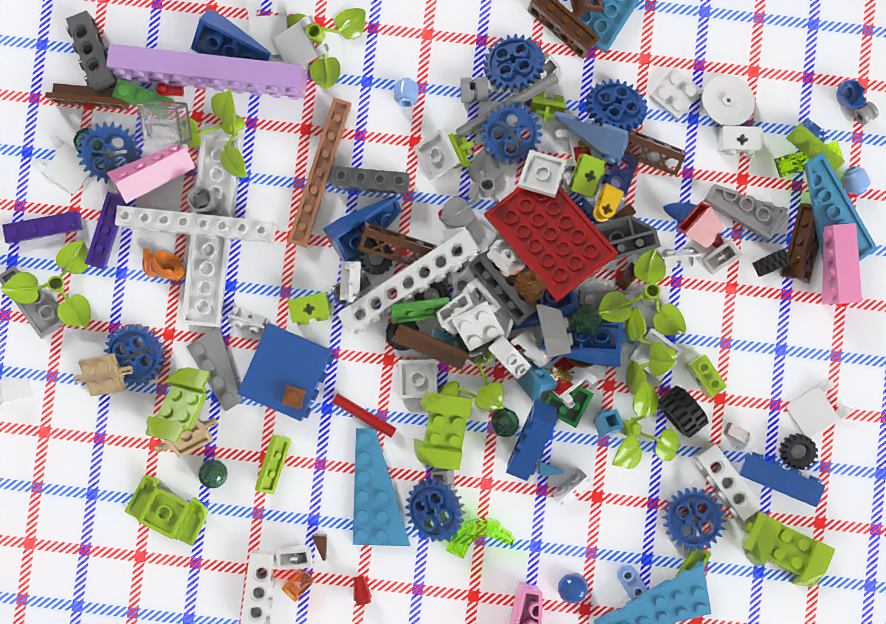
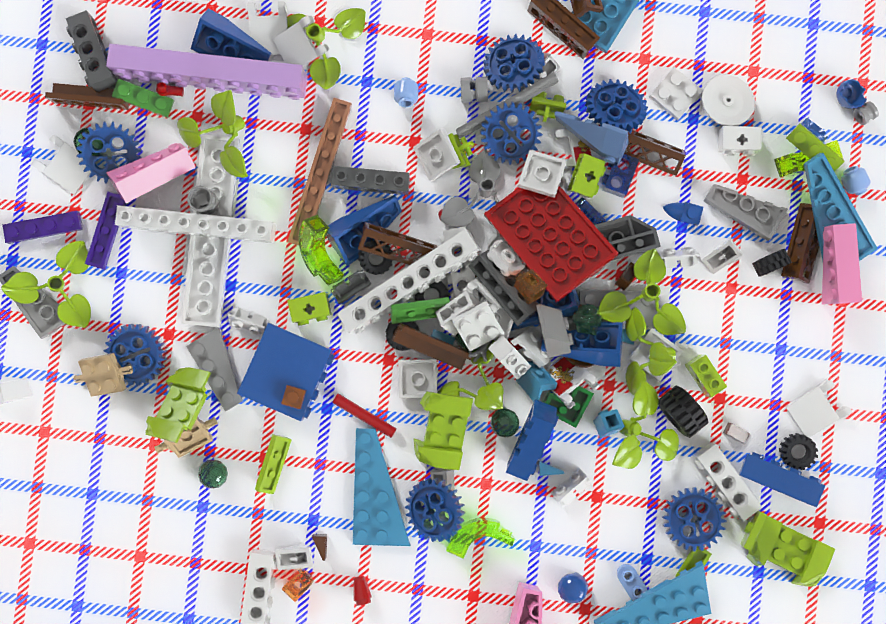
(162, 265): orange hair -> none
(165, 122): clear brick -> none
(166, 511): lime piece -> none
(313, 250): none -> clear neon green arch
(350, 281): white hinge -> none
(607, 200): yellow piece -> none
(625, 211): reddish brown piece -> none
(703, 226): torso -> none

